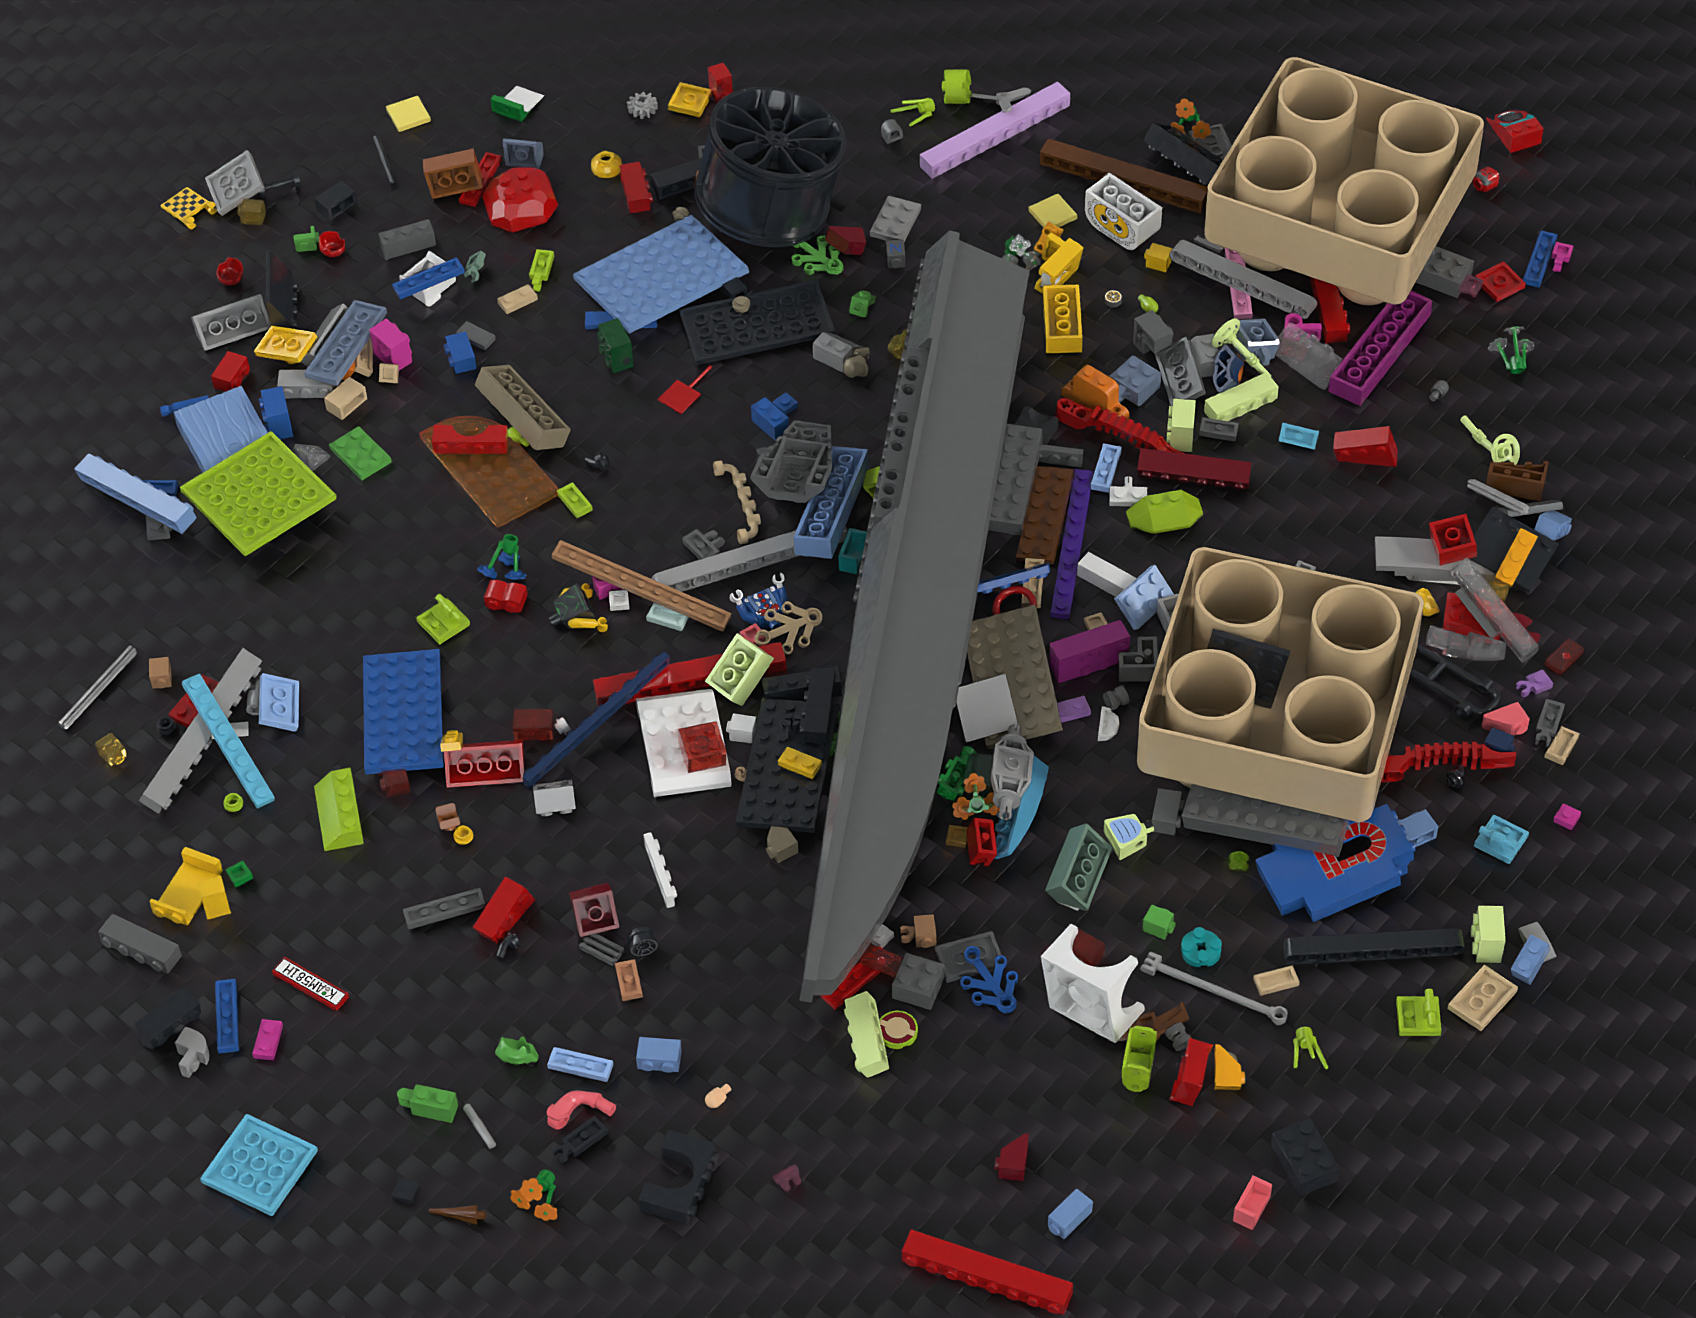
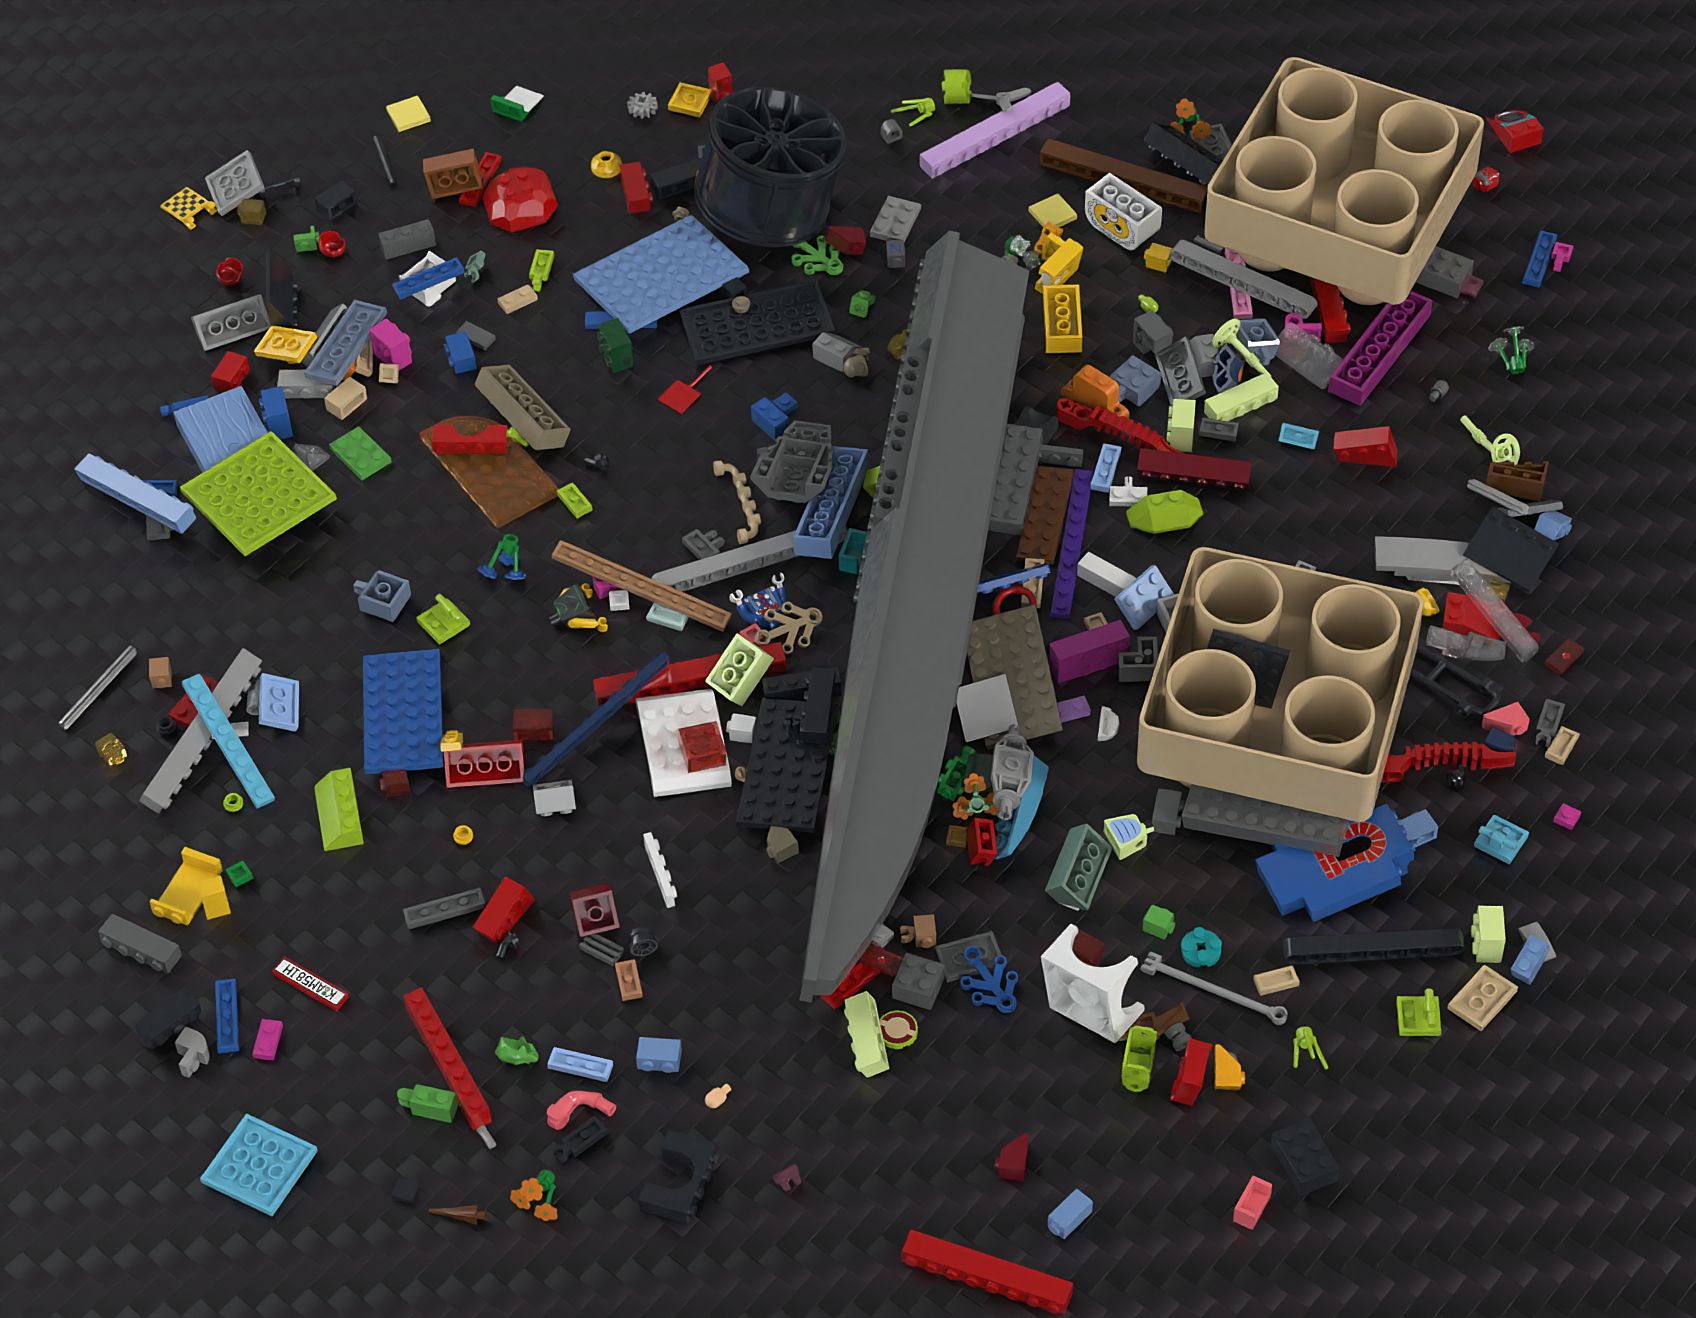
(383, 595): none -> sand blue hinge
(447, 816): bracket -> none
(447, 1058): none -> red brick
(505, 596): red brick -> none
(523, 153): sand blue slope -> none
(562, 726): white plate -> none
(799, 762): yellow plate -> none
(1113, 298): dark grey tile -> none
(1116, 698): dark grey wheel -> none
(1238, 856): clear neon green plate -> none
(1453, 539): red brick -> none
(1477, 613): dark grey tile -> none
(1500, 281): red plate -> none
(1516, 557): light orange plate -> none
(1535, 682): medium lavender plate -> none

